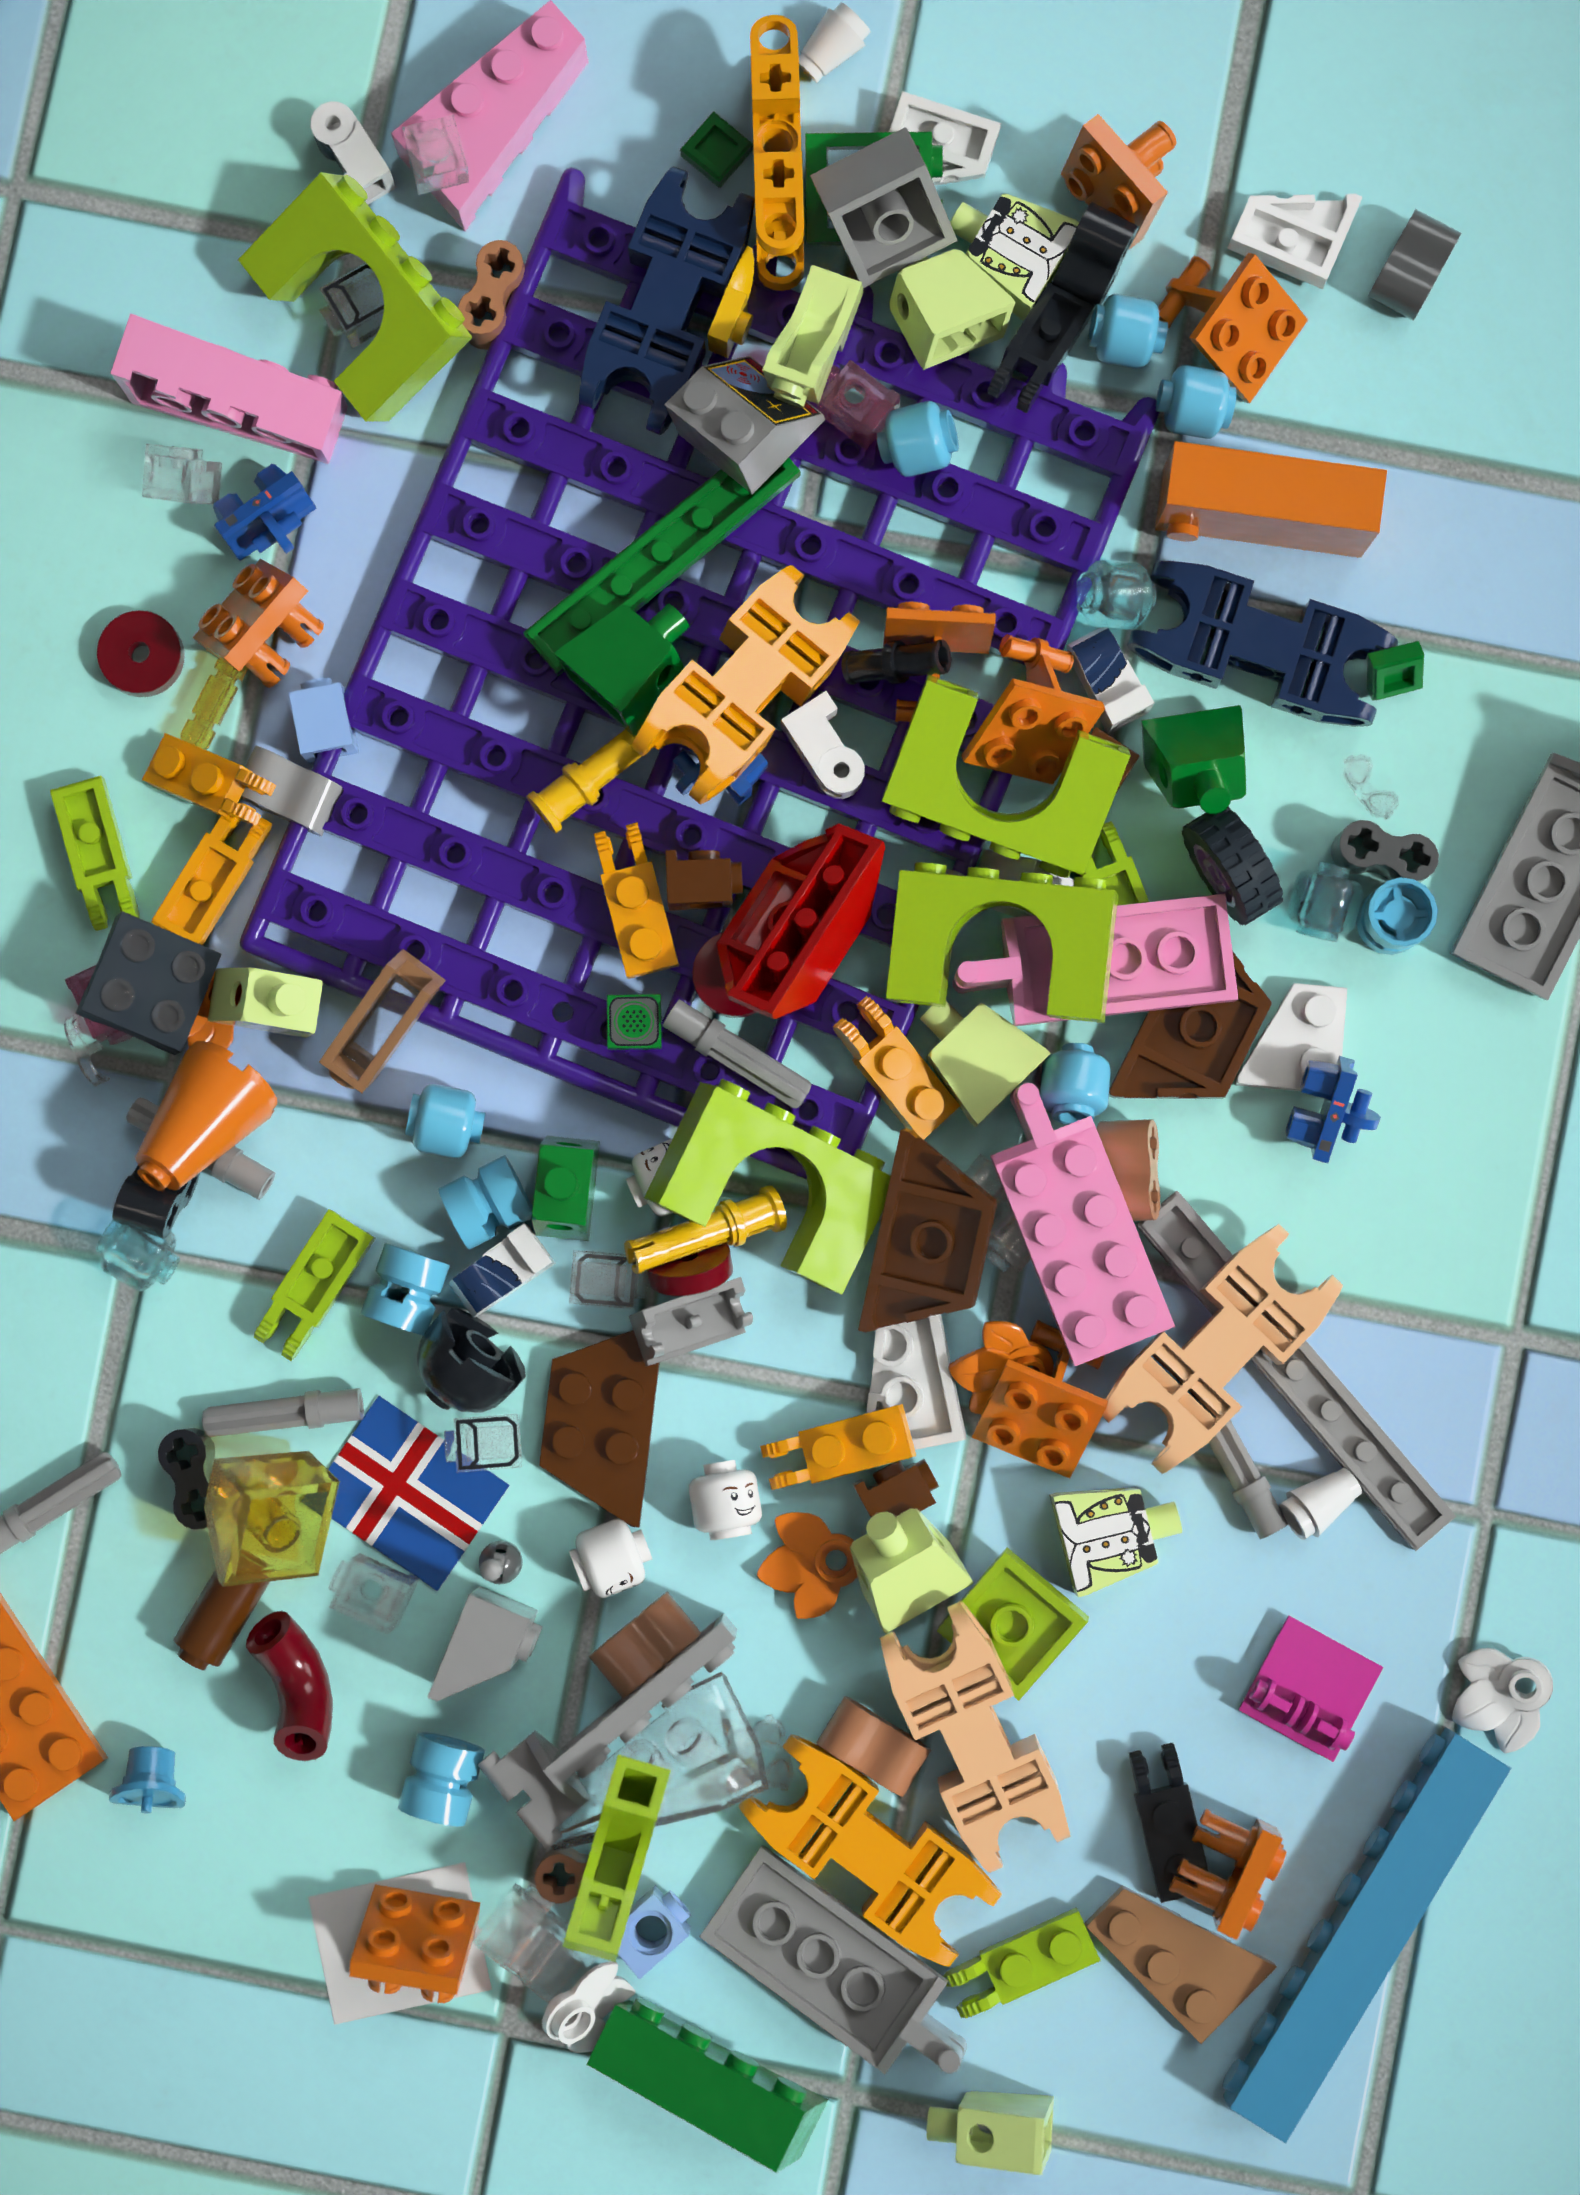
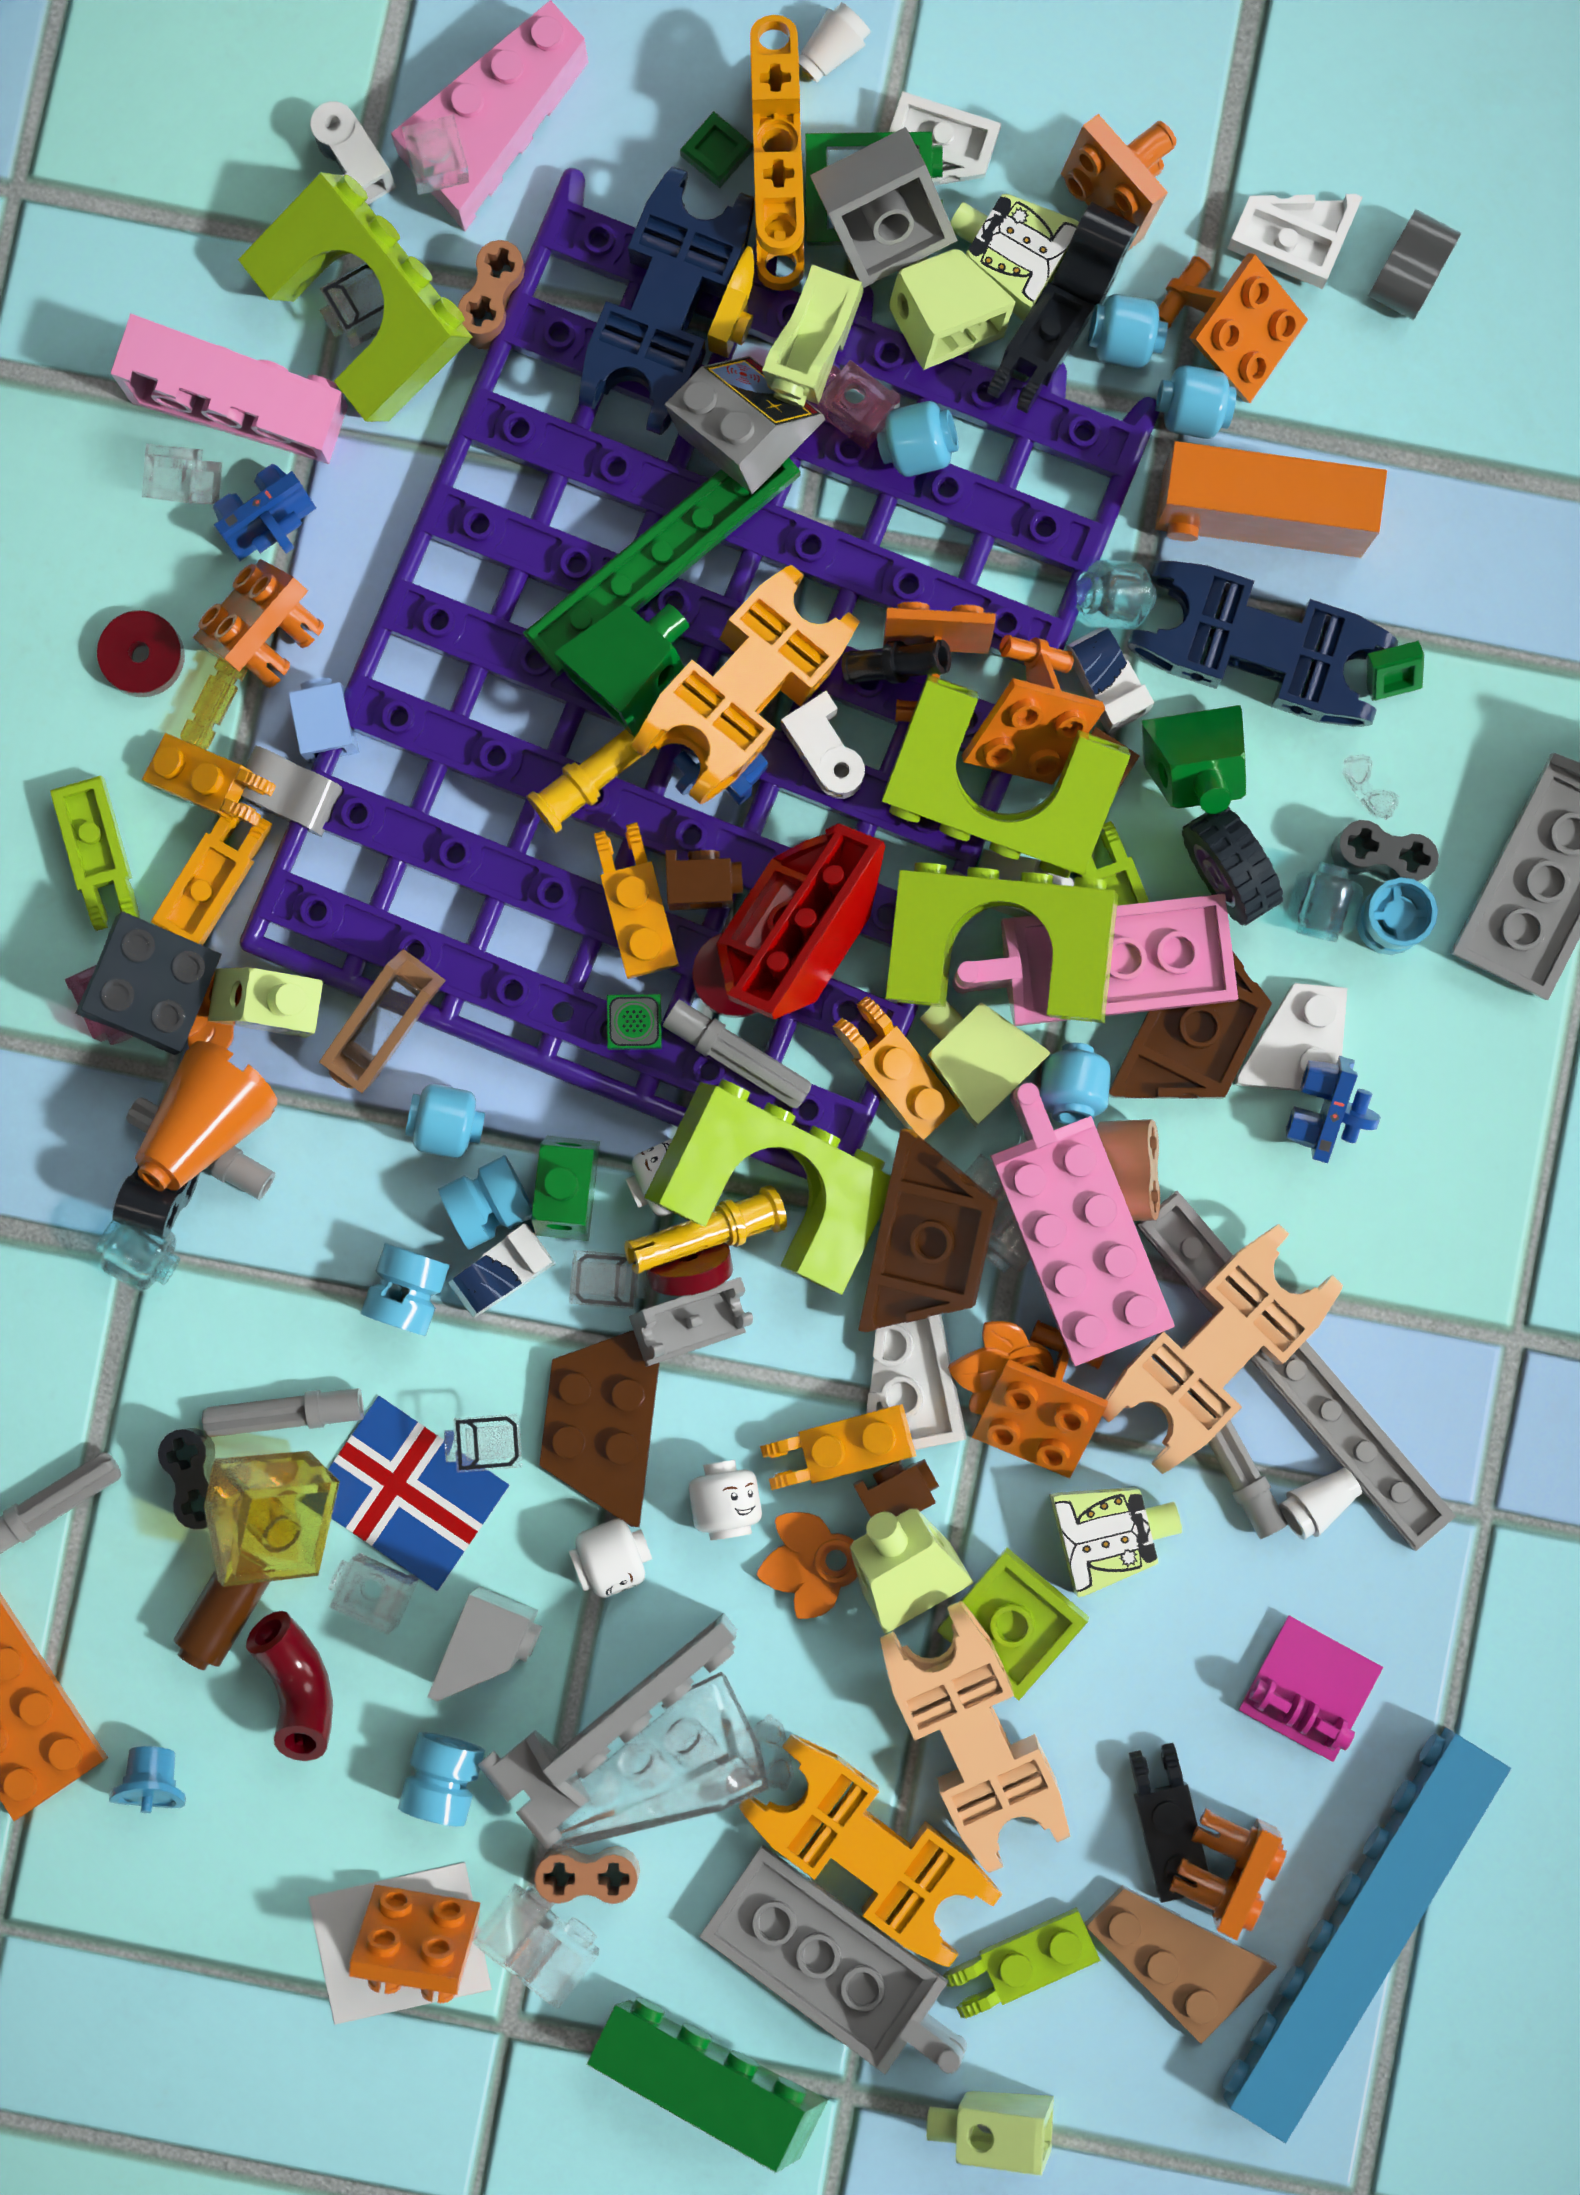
(83, 1051): clear piece -> none
(316, 1279): lime hinge -> none
(464, 1366): black cylinder -> none
(495, 1564): dark grey hinge -> none
(578, 2013): white plate -> none
(616, 1858): lime arch -> none
(643, 1954): light blue brick -> none
(645, 1645): nougat axle -> none
(873, 1746): nougat axle -> none
(1494, 1700): white plate -> none

